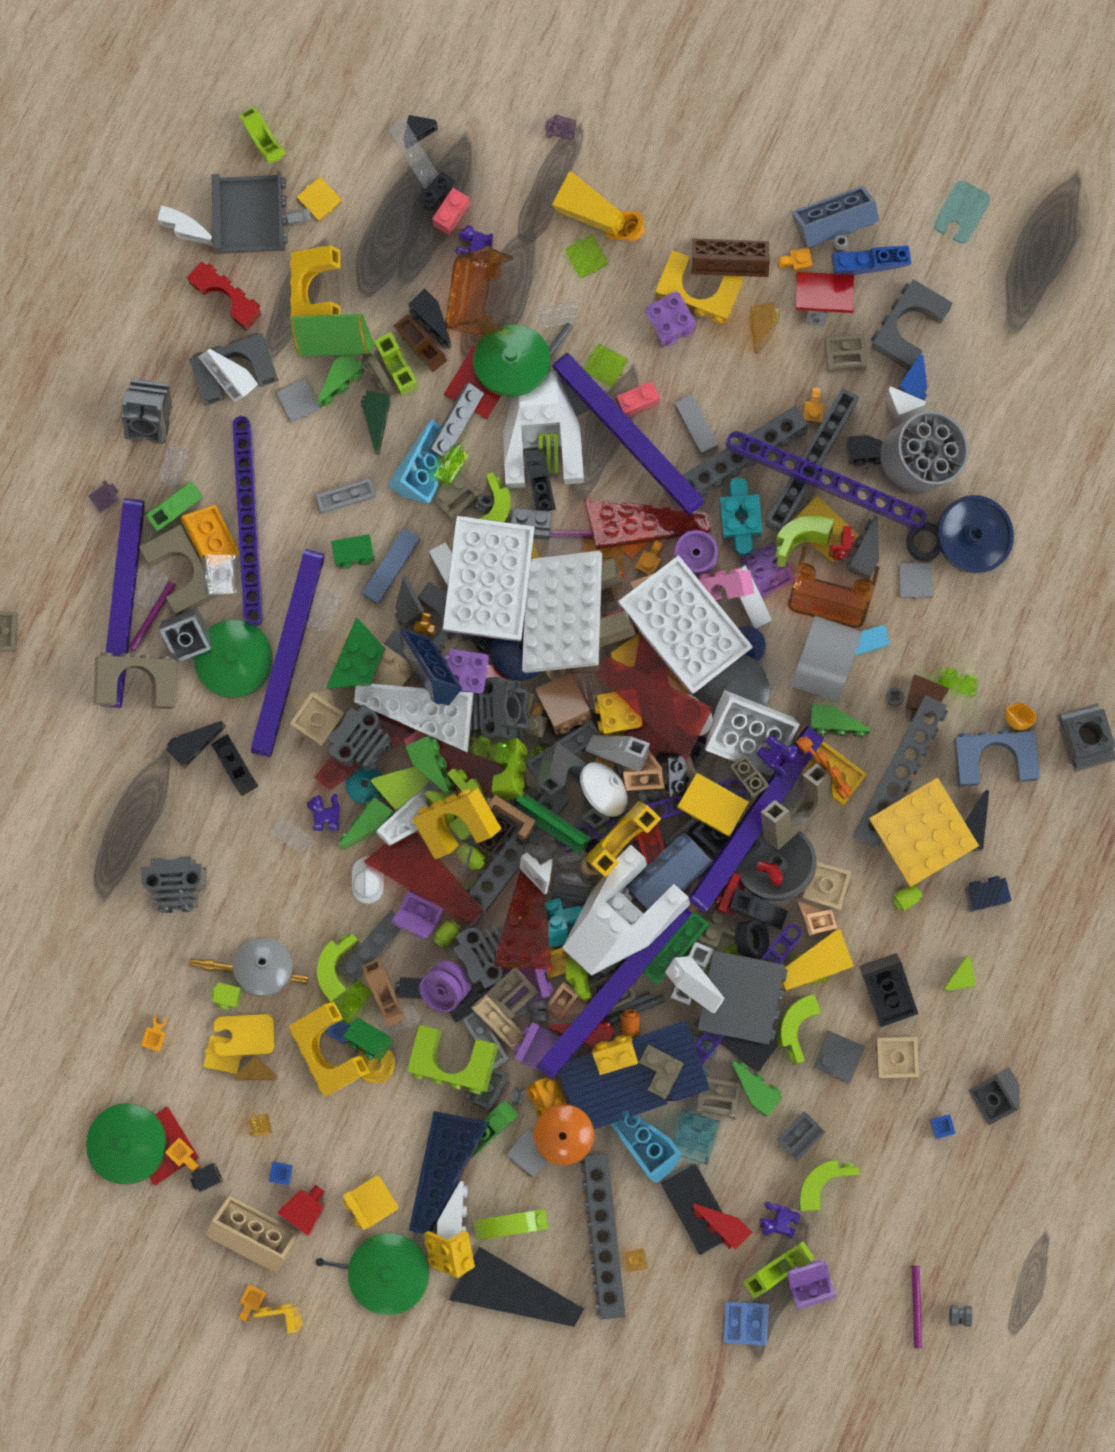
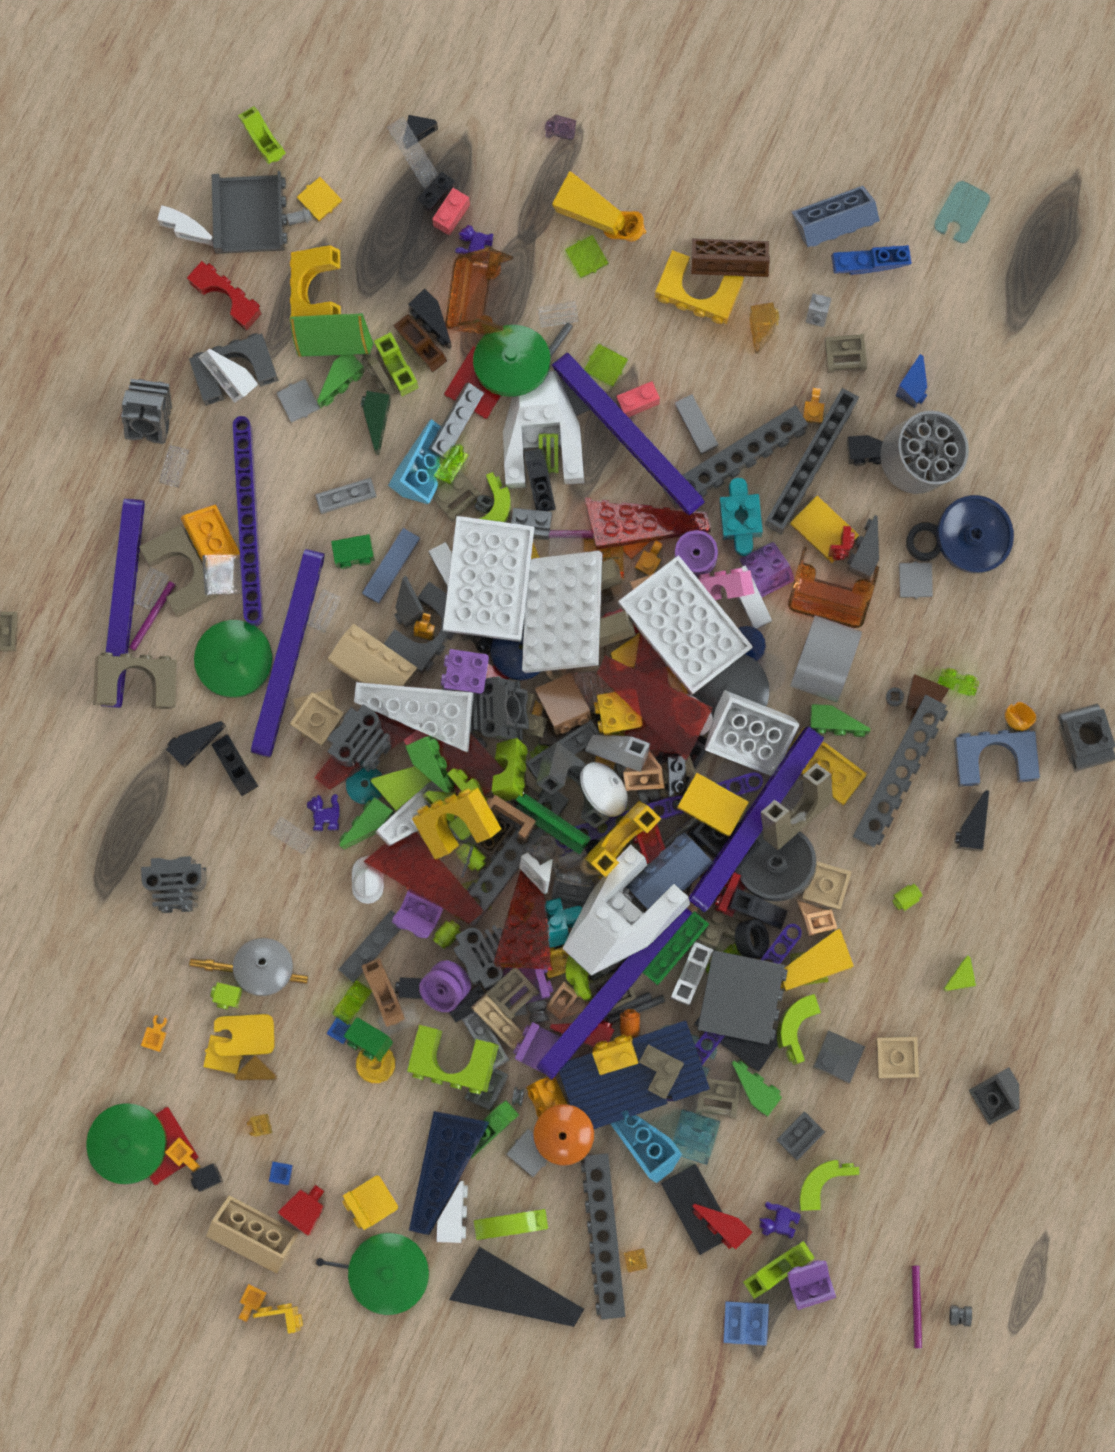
(104, 496): clear purple bracket -> none
(173, 506): bright green slope -> none
(185, 635): dark grey slope -> none
(307, 1034): yellow arch -> none
(327, 966): lime arch -> none
(358, 659): green wing -> none
(430, 667): dark blue slope -> none
(450, 1255): yellow bracket -> none
(483, 746): clear neon green hinge -> none
(671, 319): medium lavender bracket -> none
(693, 981): white slope -> none
(749, 776): dark tan slope -> none
(772, 870): red arm -> none
(776, 754): dark purple animal -> none
(798, 259): light orange plate -> none
(800, 530): lime arch -> none
(820, 758): orange plant -> none
(824, 292): piece -> none
(835, 478): dark purple beam -> none
(840, 243): light grey pin -> none
(872, 639): medium azure slope -> none
(888, 989): black slope -> none
(903, 405): white slope -> none
(915, 298): dark grey arch -> none
(923, 832): yellow plate -> none
(942, 1126): blue plate -> none
(987, 894): brick -> none

